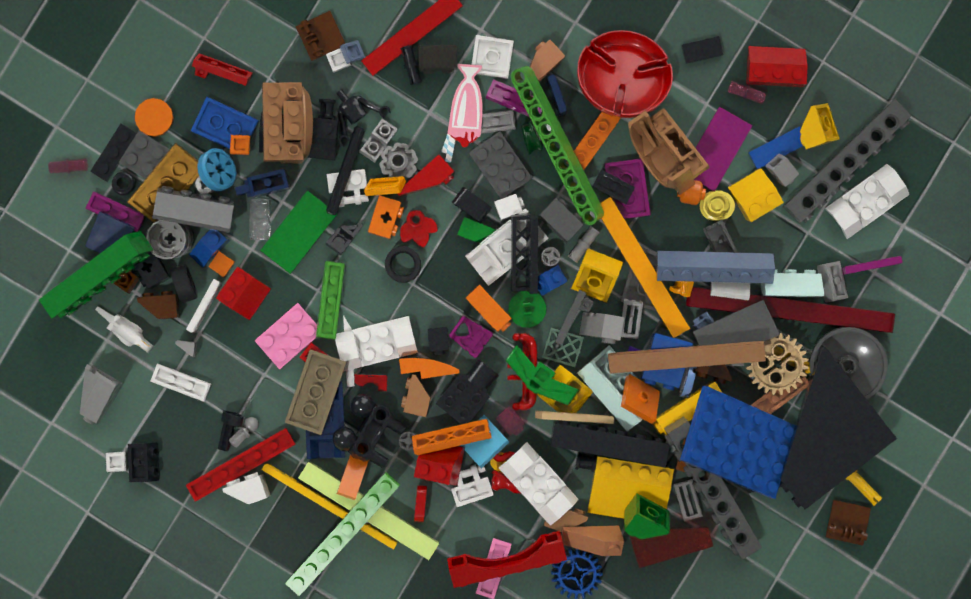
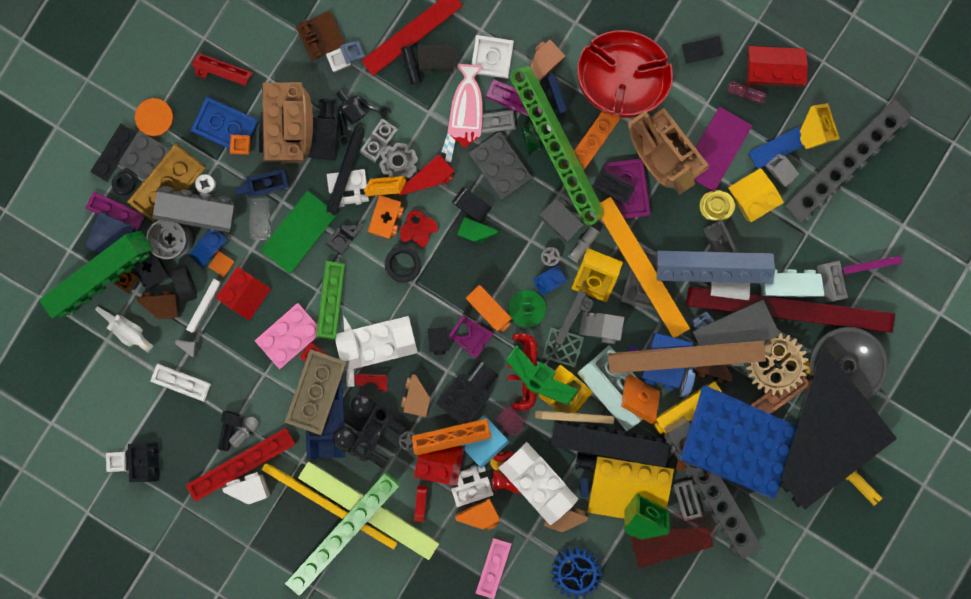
(68, 166): clear pink axle -> none
(97, 393): light grey slope -> none
(208, 173): dark azure wheel -> none
(352, 476): orange tile -> none
(427, 367): orange slope -> none
(470, 569): red arch -> none
(480, 515): none -> orange slope
(493, 254): white piece -> none
(509, 206): white brick -> none
(531, 253): black fence -> none
(584, 487): none -> dark blue tile
(594, 539): nougat slope -> none
(633, 303): light grey tile -> none
(682, 288): light orange tile -> none
(694, 194): orange head -> none
(848, 522): reddish brown hinge -> none
(868, 200): white piece -> none

